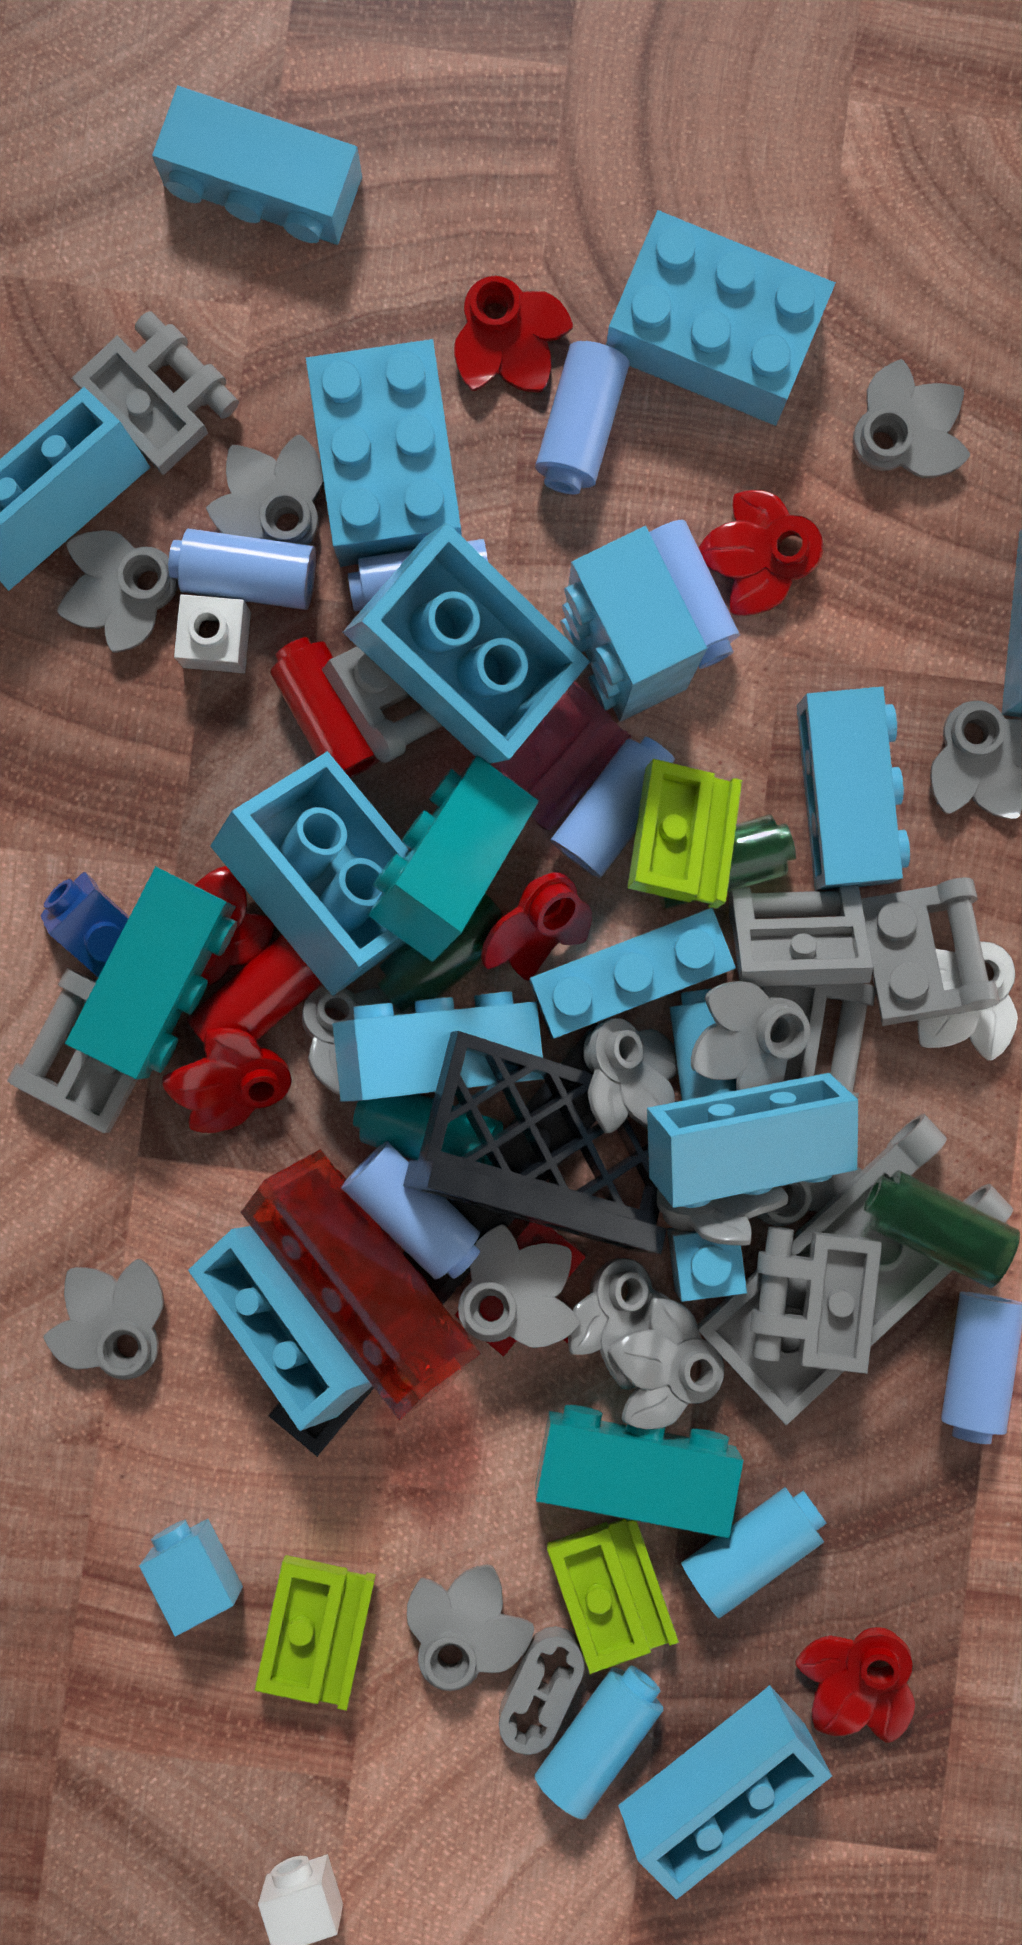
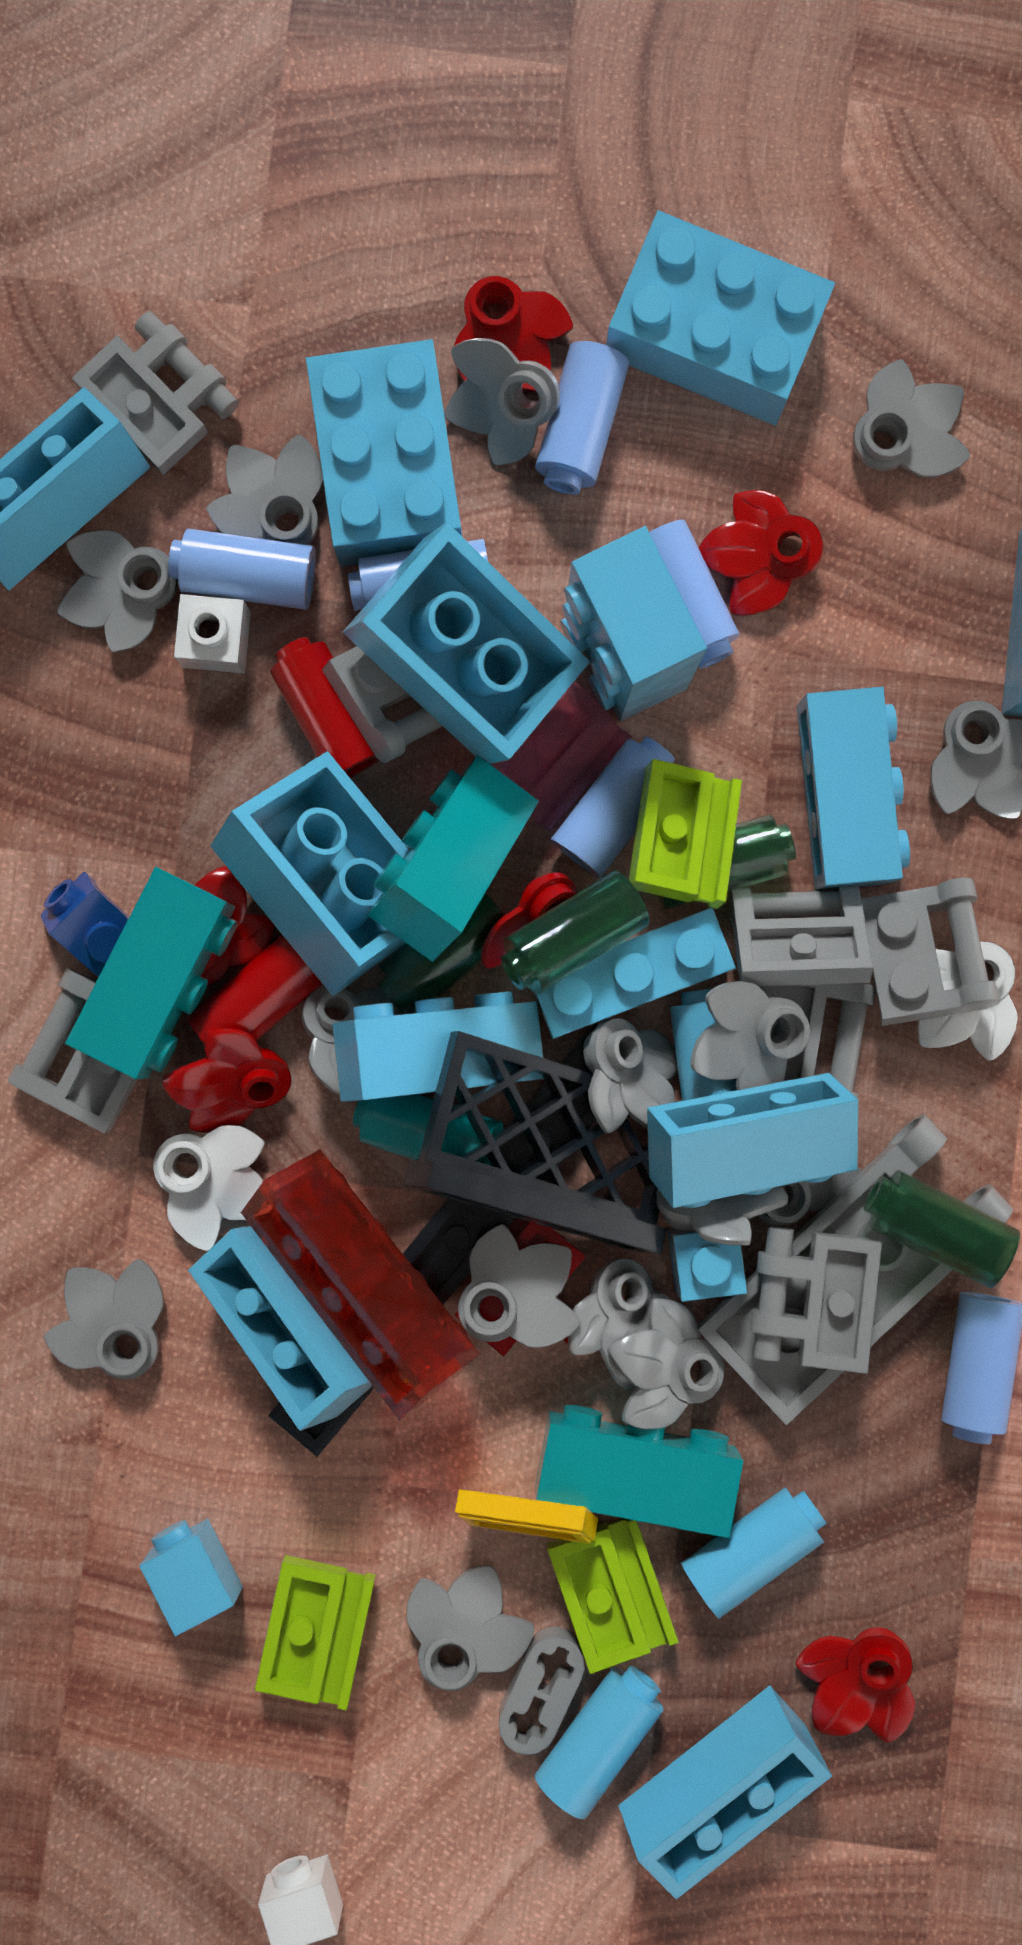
(217, 1188): none -> white plate
(257, 166): medium azure brick -> none
(418, 1221): light blue brick -> none
(494, 400): none -> light grey plate
(527, 1516): none -> yellow tile
(574, 933): none -> clear green brick

